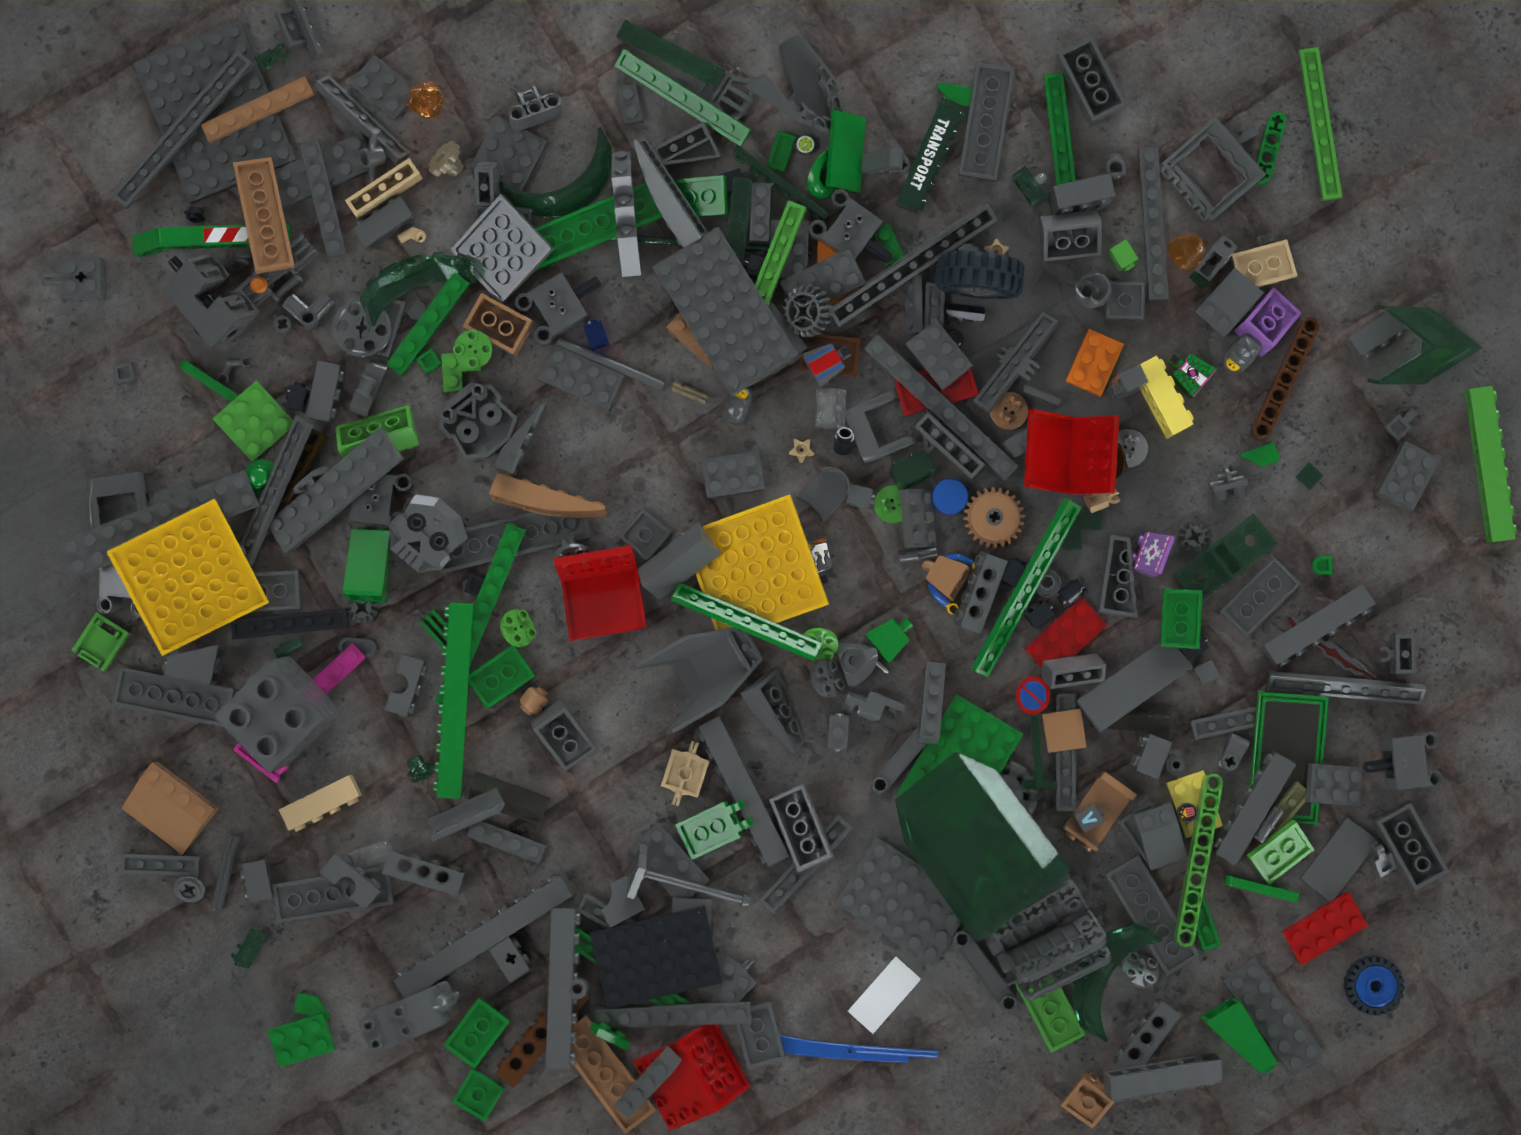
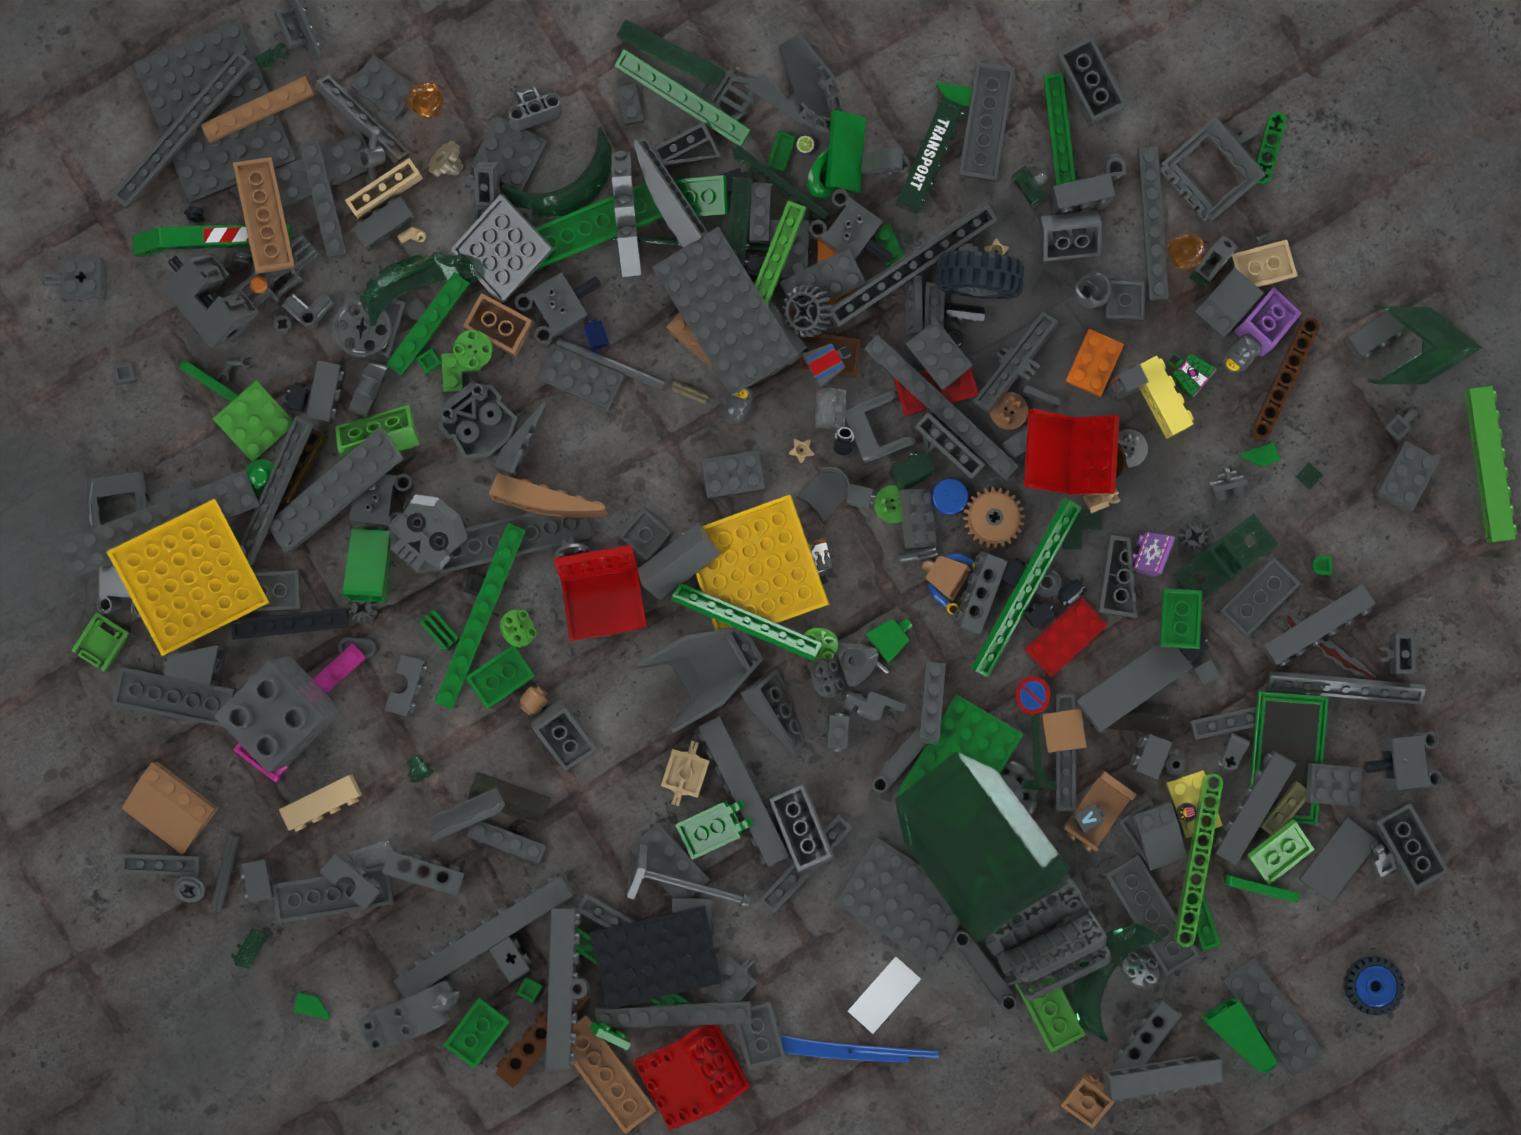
(285, 649): clear green pin -> none
(301, 1039): green plate -> none
(310, 479): dark grey slope -> none
(454, 700): green brick -> none
(478, 1094): green plate -> none
(529, 989): none -> green tile
(620, 907): dark grey tile -> none
(648, 1082): dark grey brick -> none
(1073, 671): dark grey brick -> none
(1123, 256): bright green brick -> none
(1268, 825): dark grey axle -> none
(1320, 124): bright green plate -> none
(1324, 928): red plate -> none

